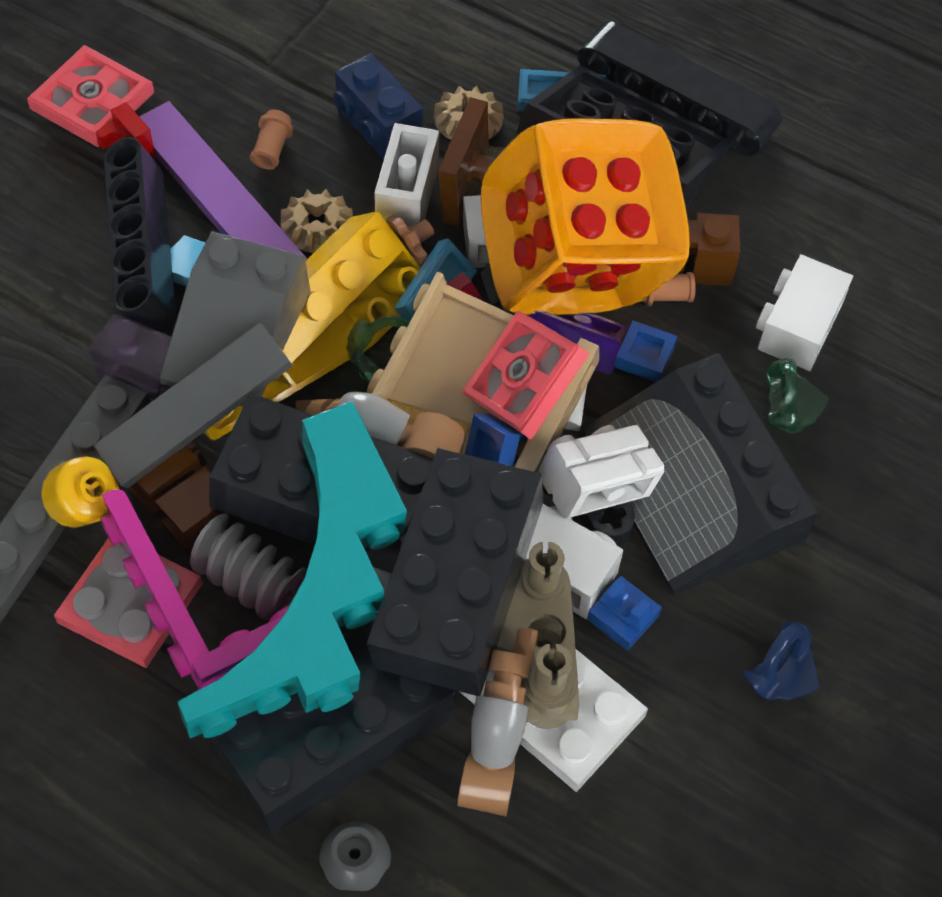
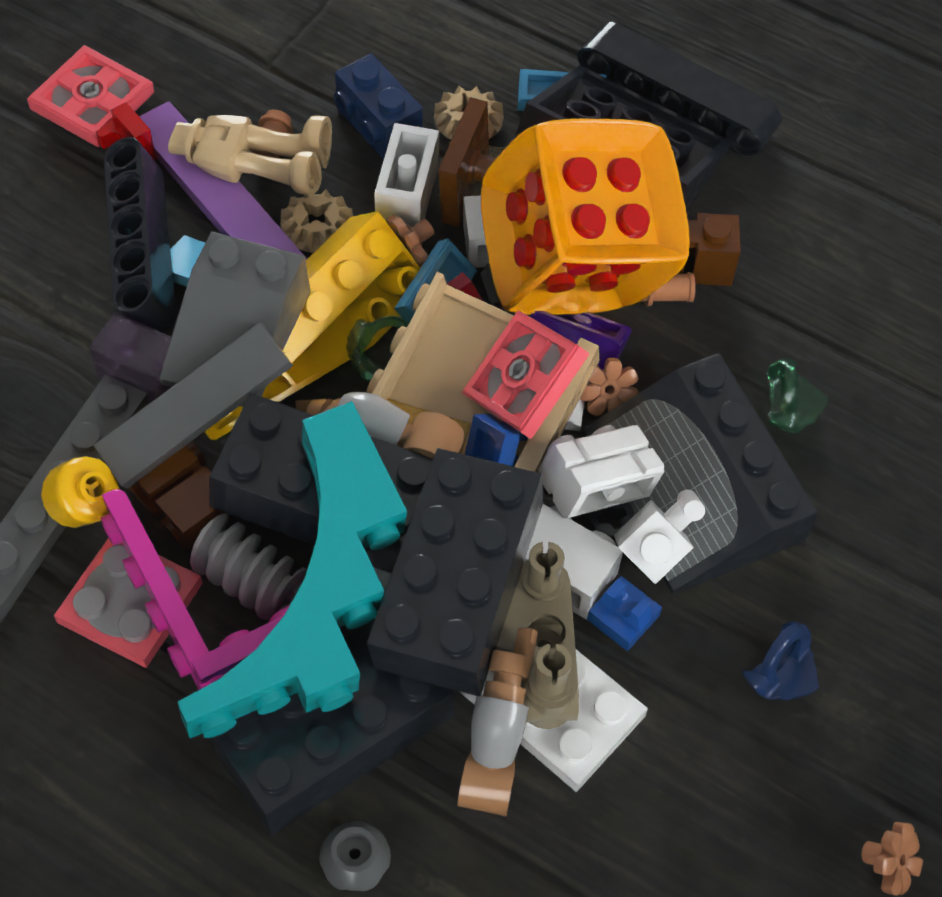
(226, 146): none -> tan piece
(609, 387): none -> nougat plant
(645, 351): blue plate -> none
(656, 538): none -> white brick
(804, 311): white brick -> none
(895, 858): none -> nougat plant

